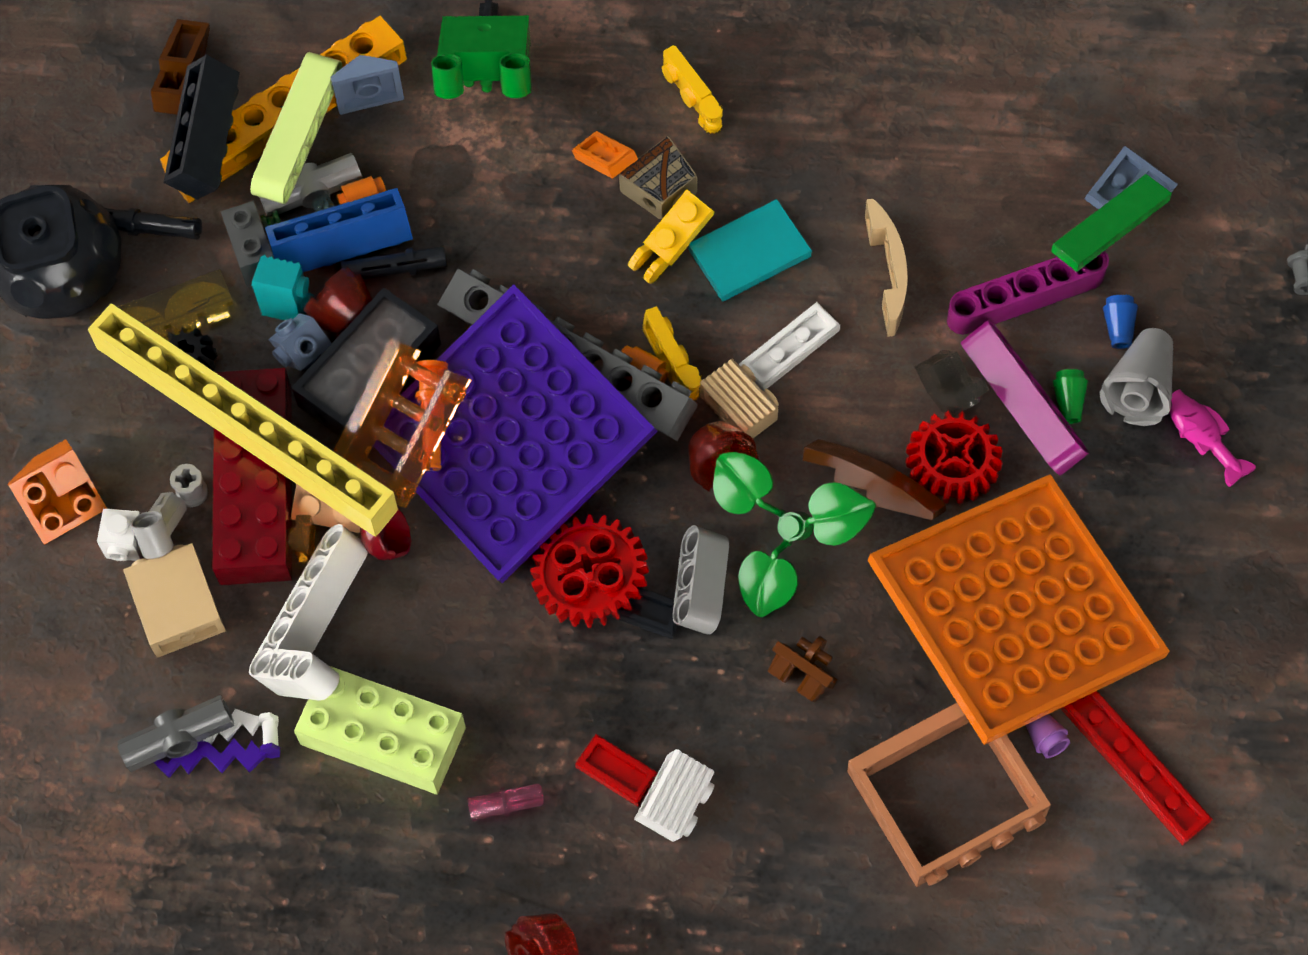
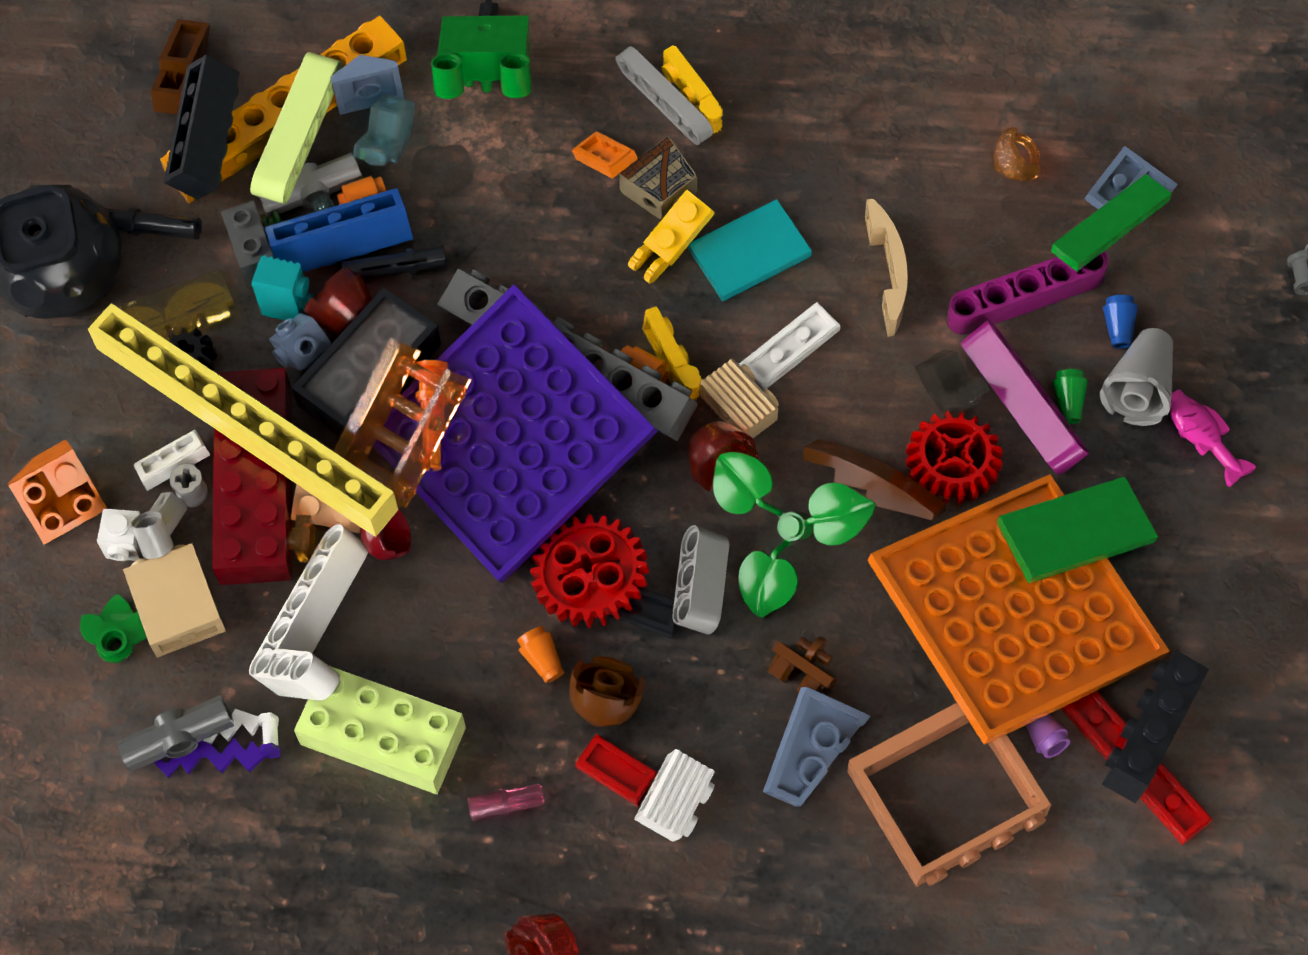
(113, 625): none -> green plate
(160, 464): none -> white plate
(387, 132): none -> clear light blue brick
(541, 653): none -> orange cone
(605, 691): none -> reddish brown cylinder
(664, 95): none -> light grey beam
(811, 742): none -> sand blue wing
(1009, 162): none -> clear orange piece
(1076, 529): none -> green tile
(1155, 726): none -> black brick

